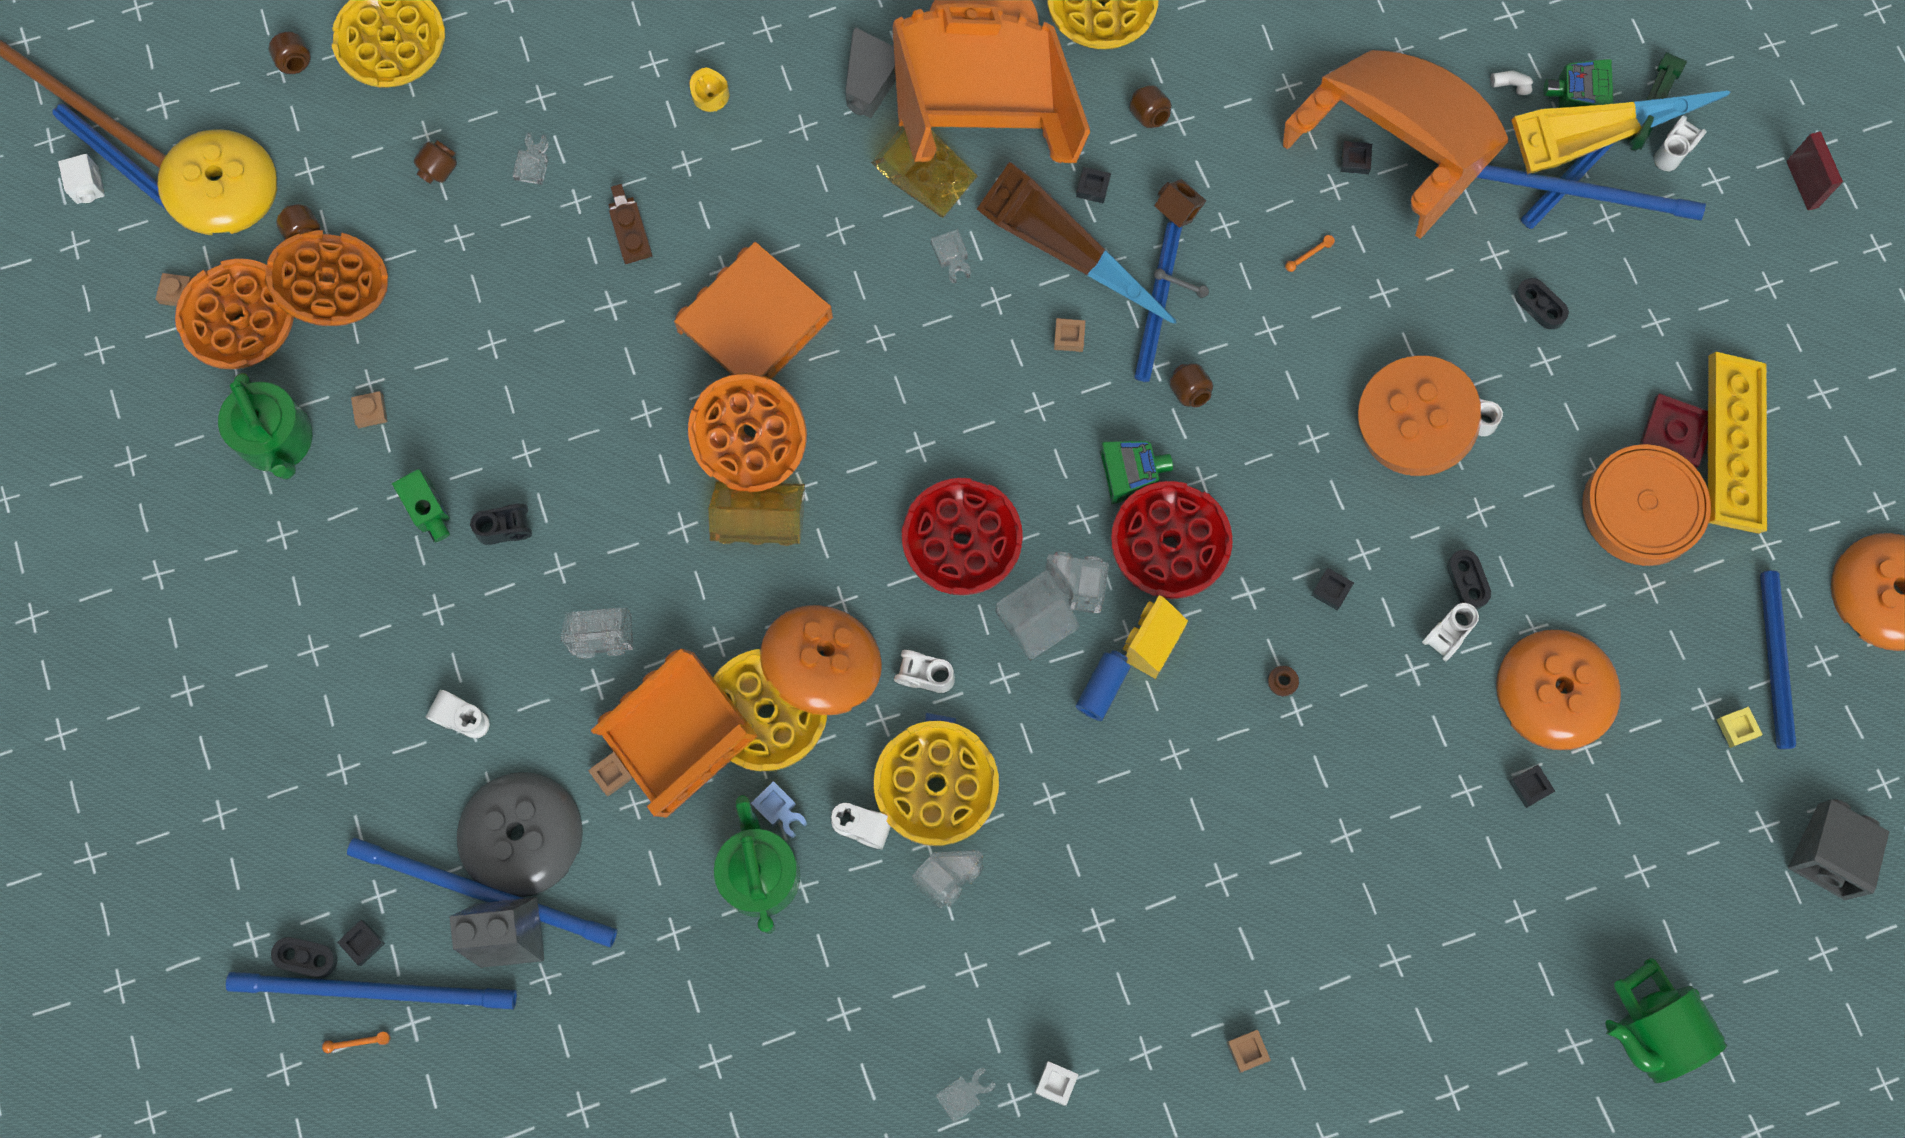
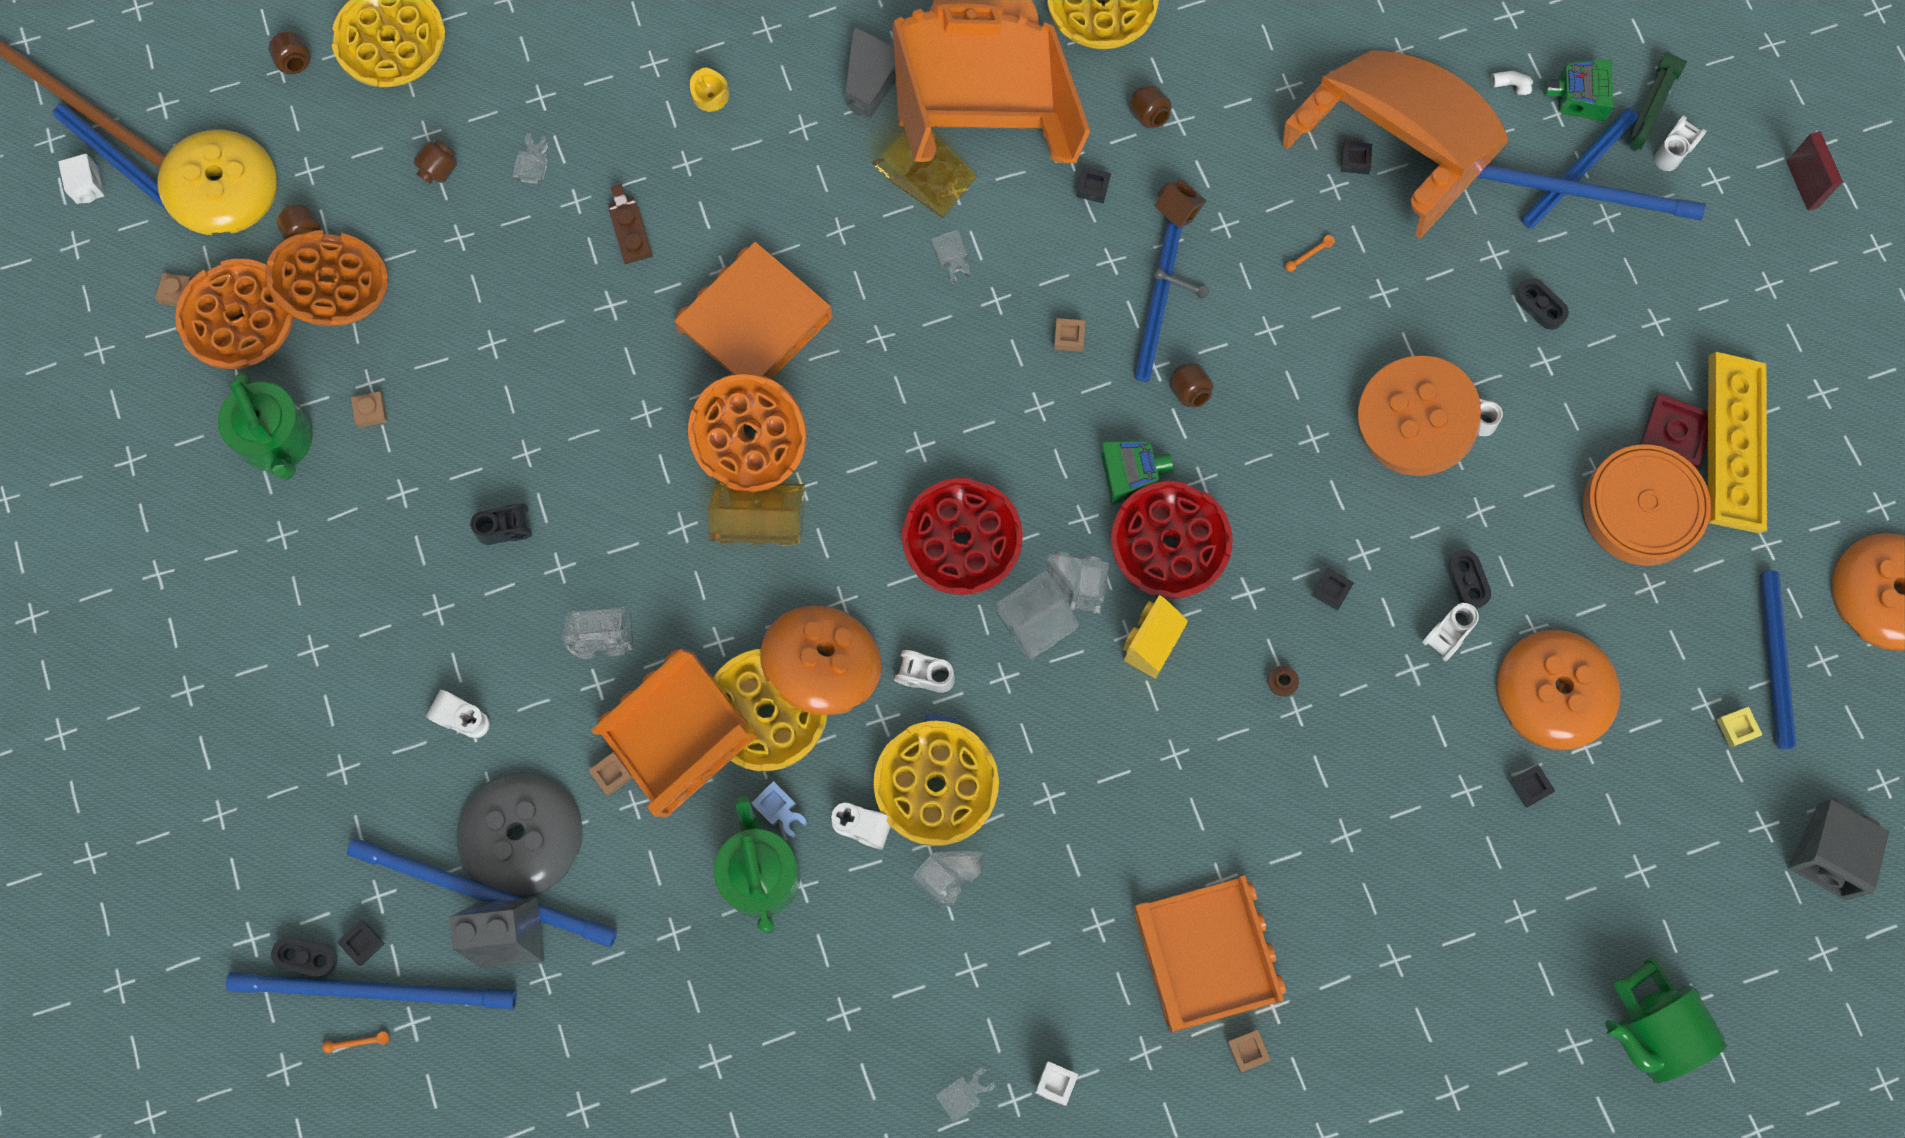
(417, 496): green torso -> none
(1033, 215): reddish brown plate -> none
(1103, 685): blue brick -> none
(1209, 954): none -> orange panel
(1564, 134): yellow plate -> none

